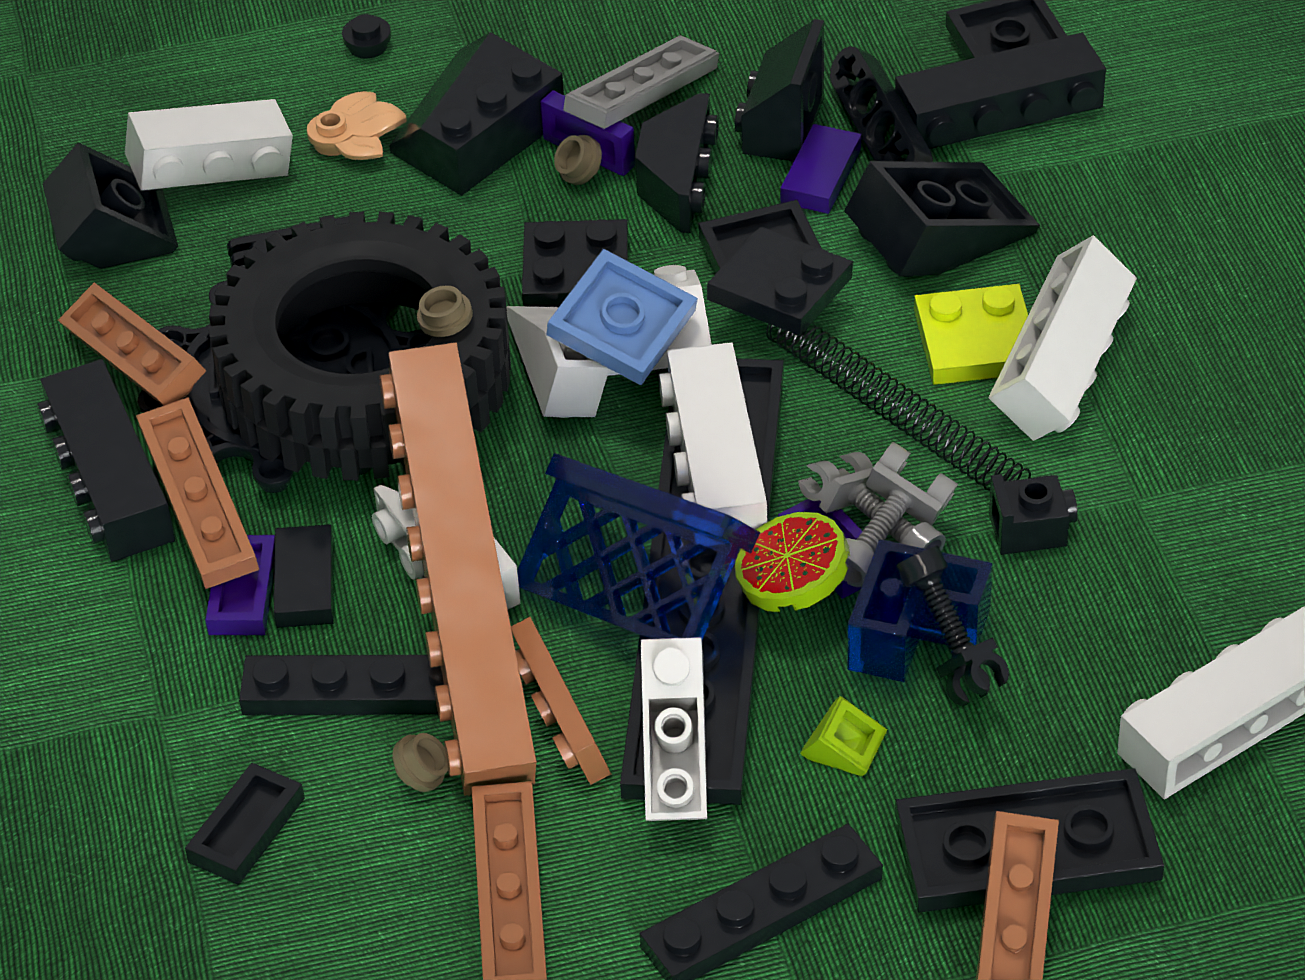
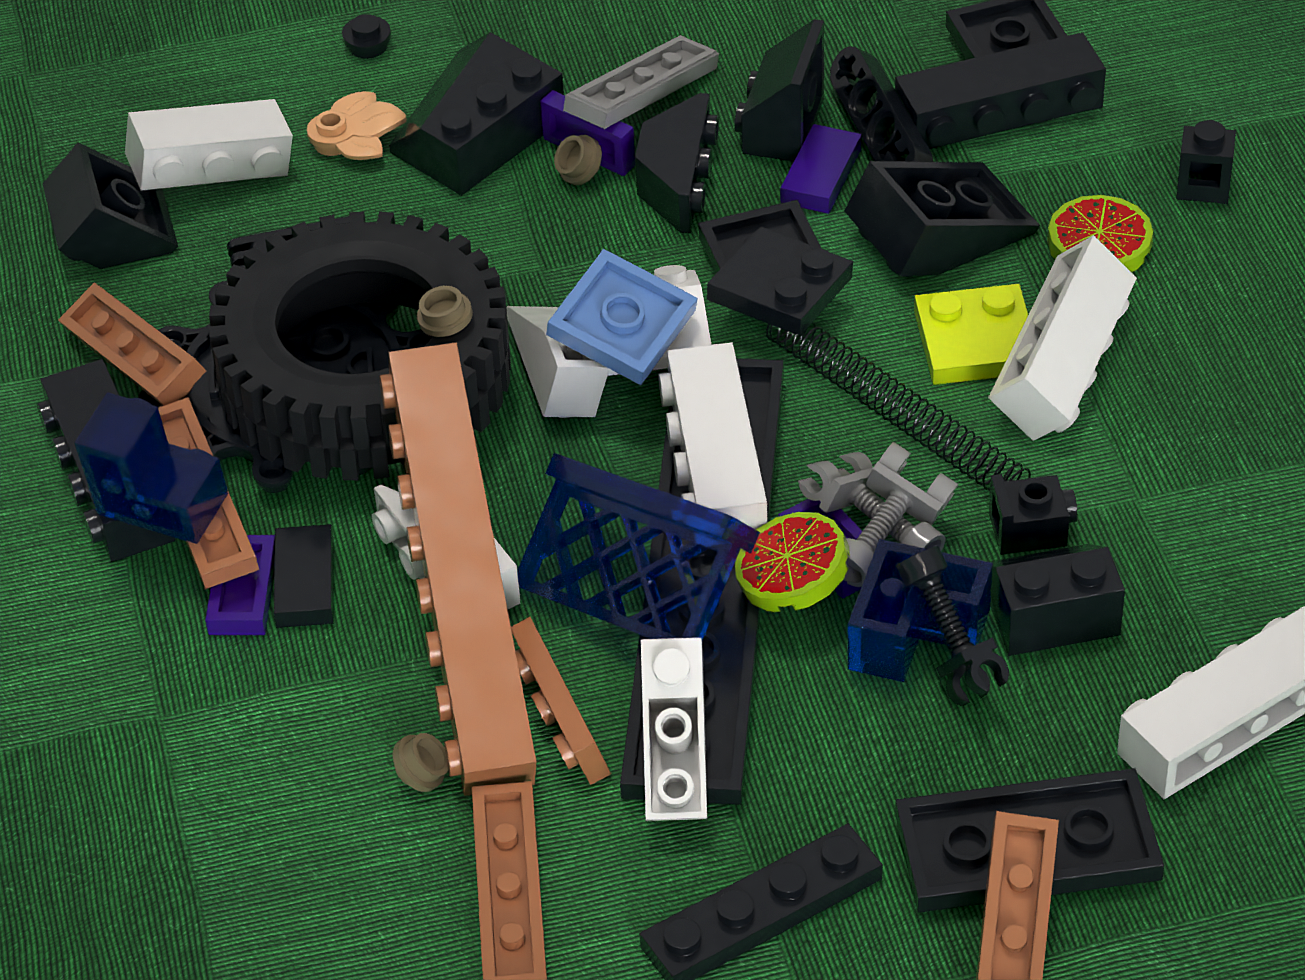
(145, 478): none -> clear blue brick
(244, 823): black tile -> none
(339, 685): black plate -> none
(561, 253): black plate -> none
(845, 739): lime slope -> none
(1057, 598): none -> black slope
(1112, 220): none -> tile
(1207, 151): none -> black brick

